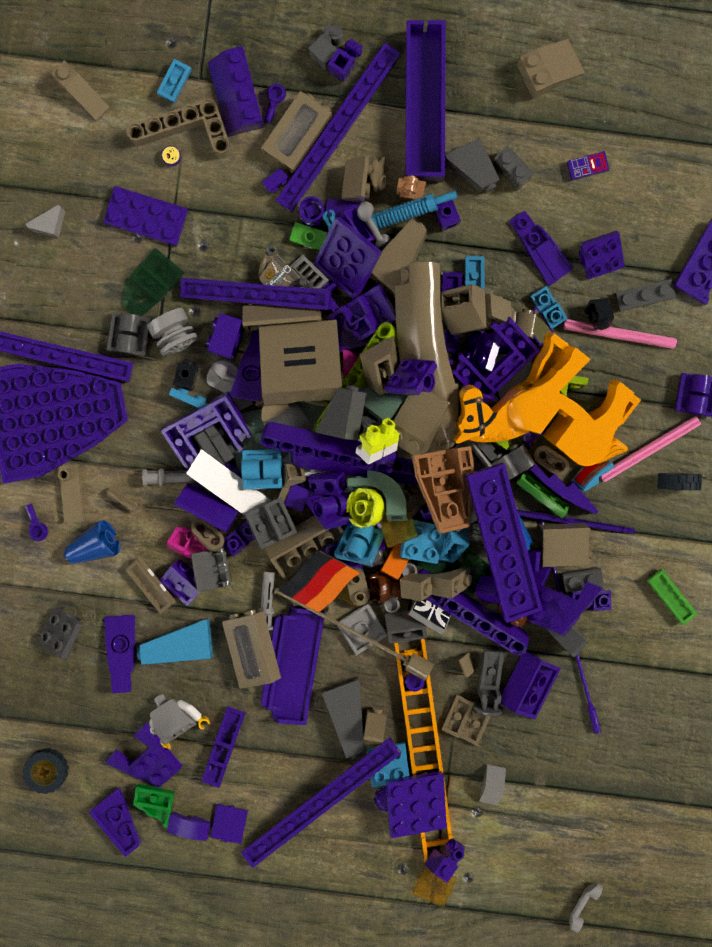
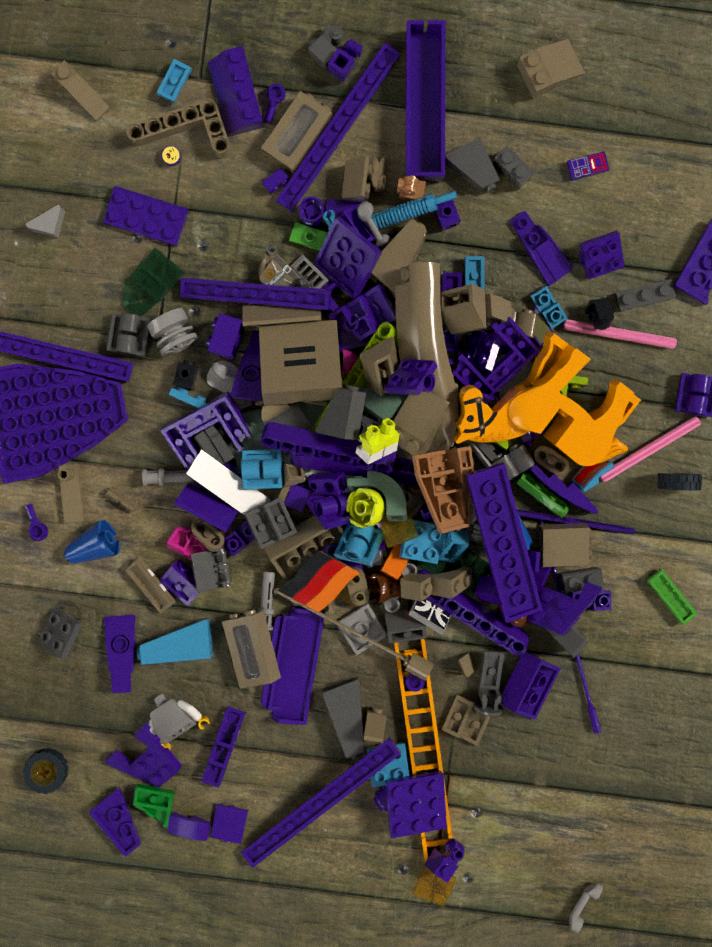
(493, 785): light grey slope -> none

